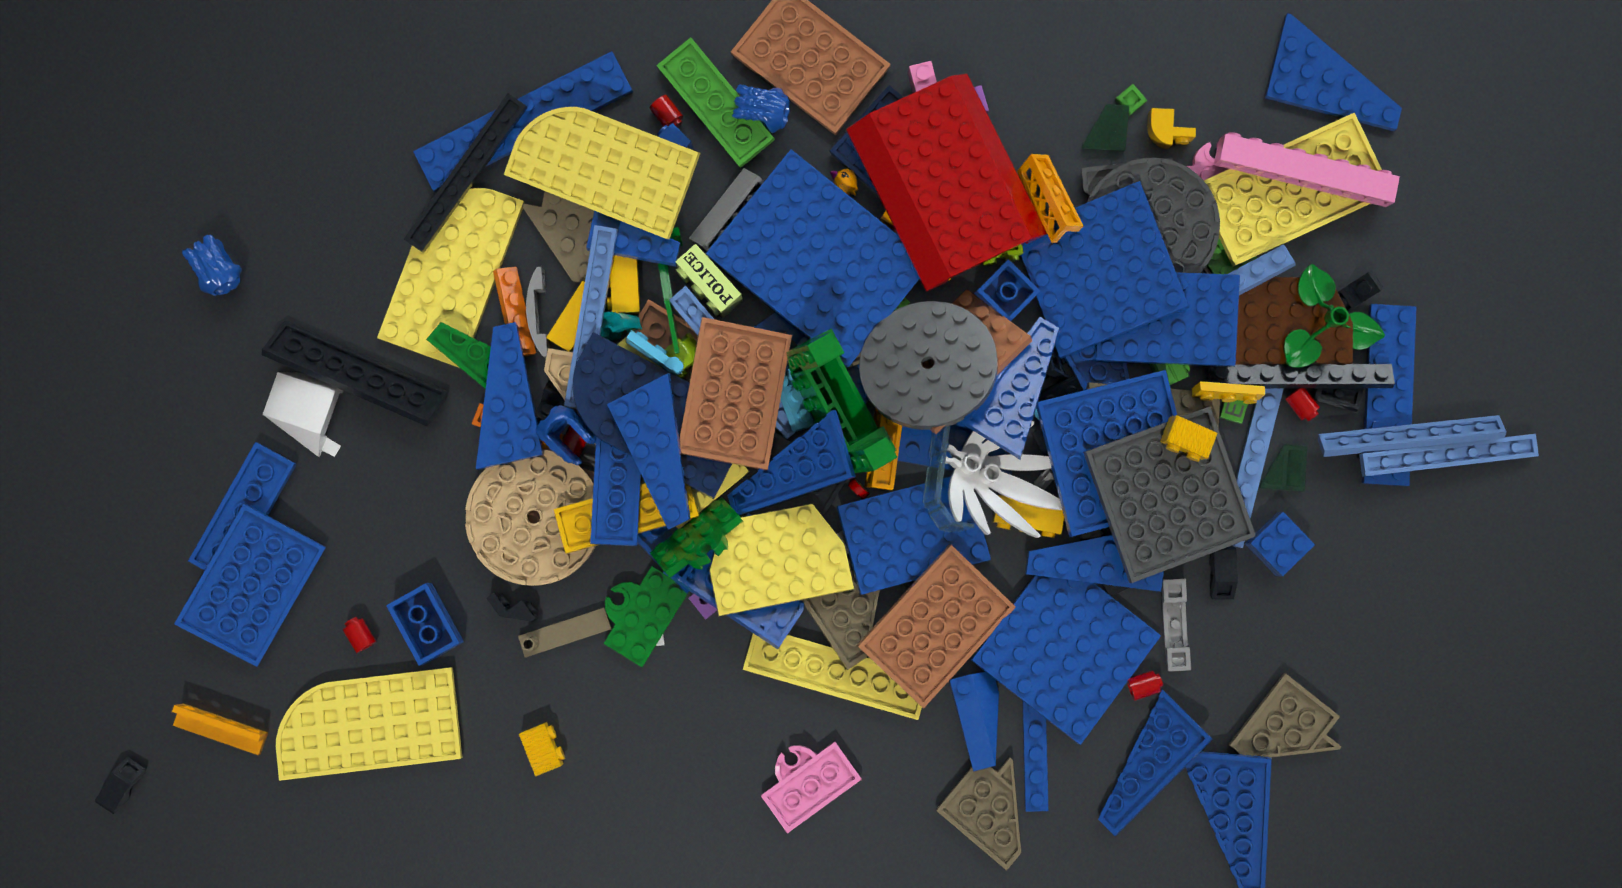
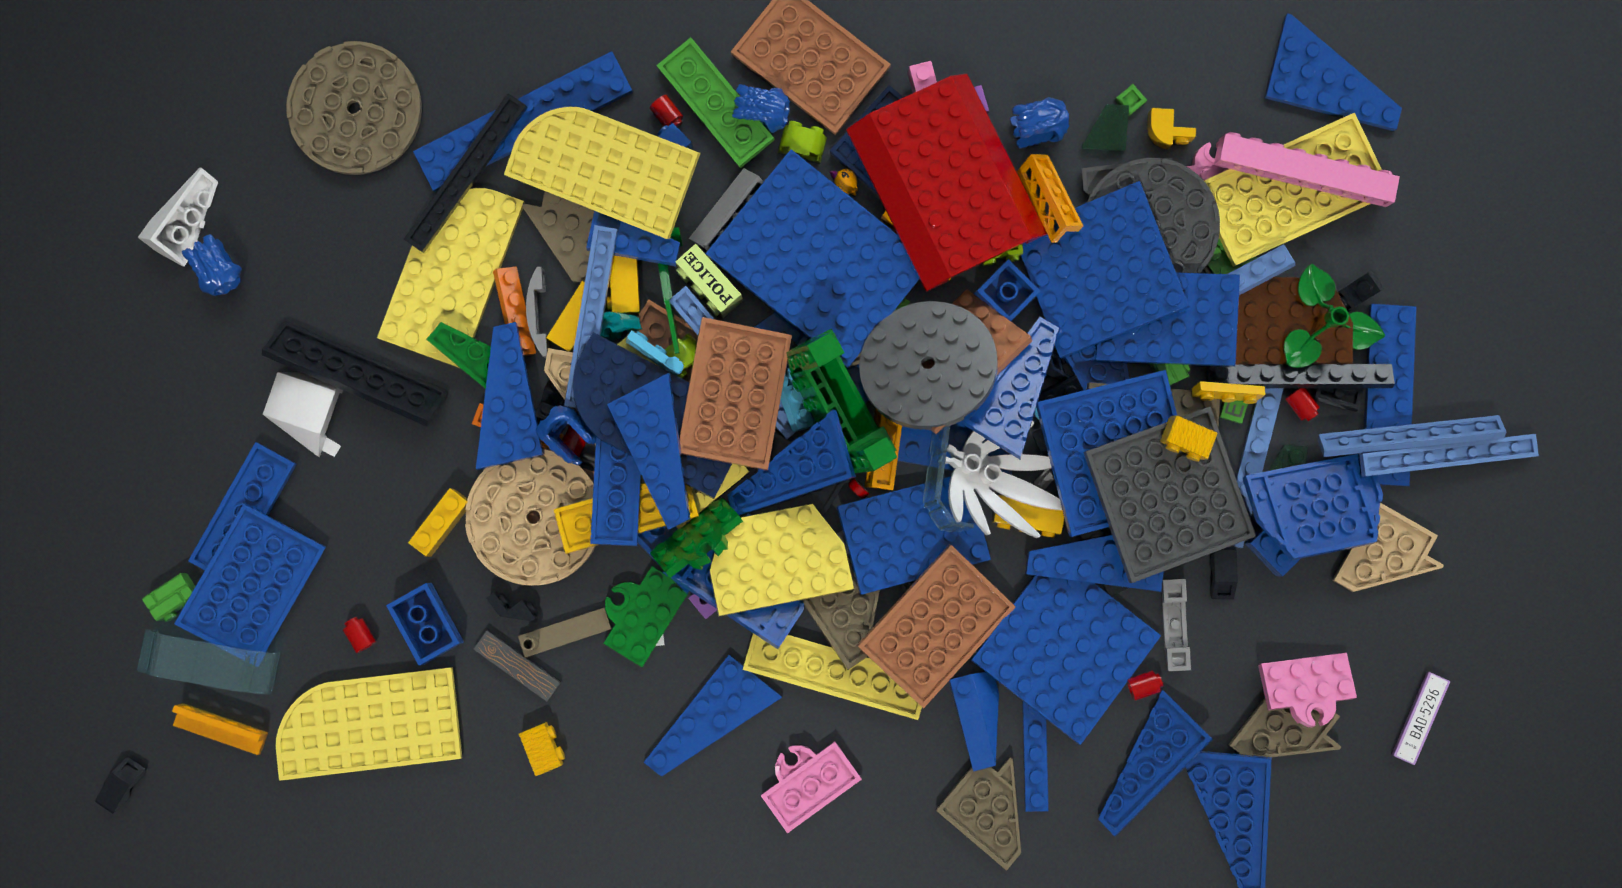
(169, 597): none -> bright green brick
(181, 218): none -> white wedge
(207, 663): none -> clear light blue windscreen
(361, 140): none -> dark tan plate
(439, 523): none -> yellow brick
(517, 666): none -> dark grey tile
(719, 707): none -> blue wing
(803, 141): none -> lime cylinder
(1040, 122): none -> blue piece
(1308, 686): none -> bright pink plate
(1316, 506): none -> blue plate
(1397, 554): none -> tan wing
(1420, 718): none -> white tile

